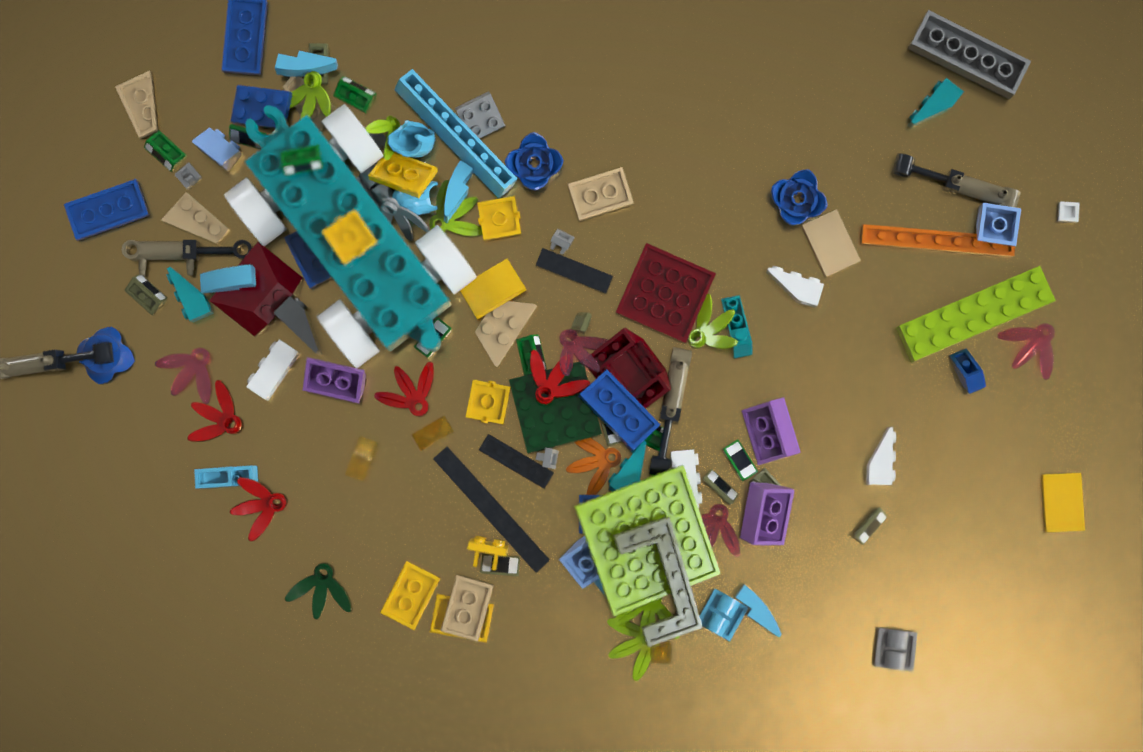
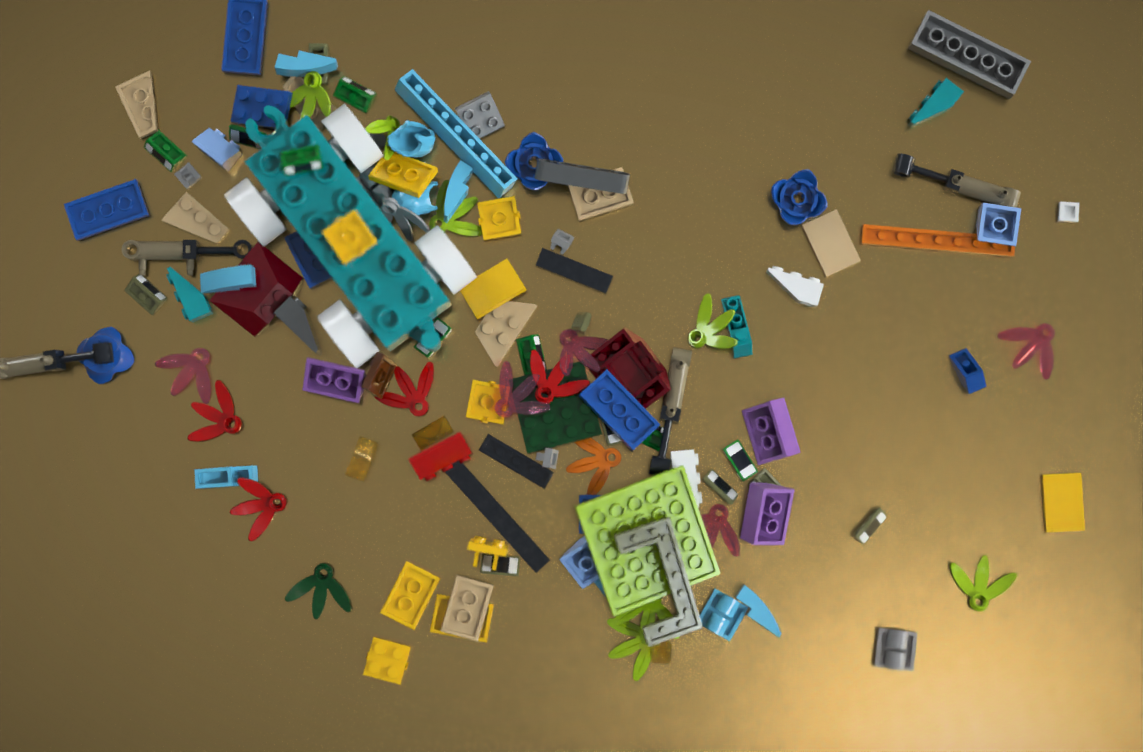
(272, 369): white brick -> none
(378, 375): none -> reddish brown plate
(386, 660): none -> yellow plate
(441, 457): none -> red slope
(514, 400): none -> clear pink plant
(582, 176): none -> dark grey beam
(630, 469): teal slope -> none
(665, 293): dark red plate -> none
(879, 467): white slope -> none
(975, 314): lime brick -> none
(980, 590): none -> lime plant

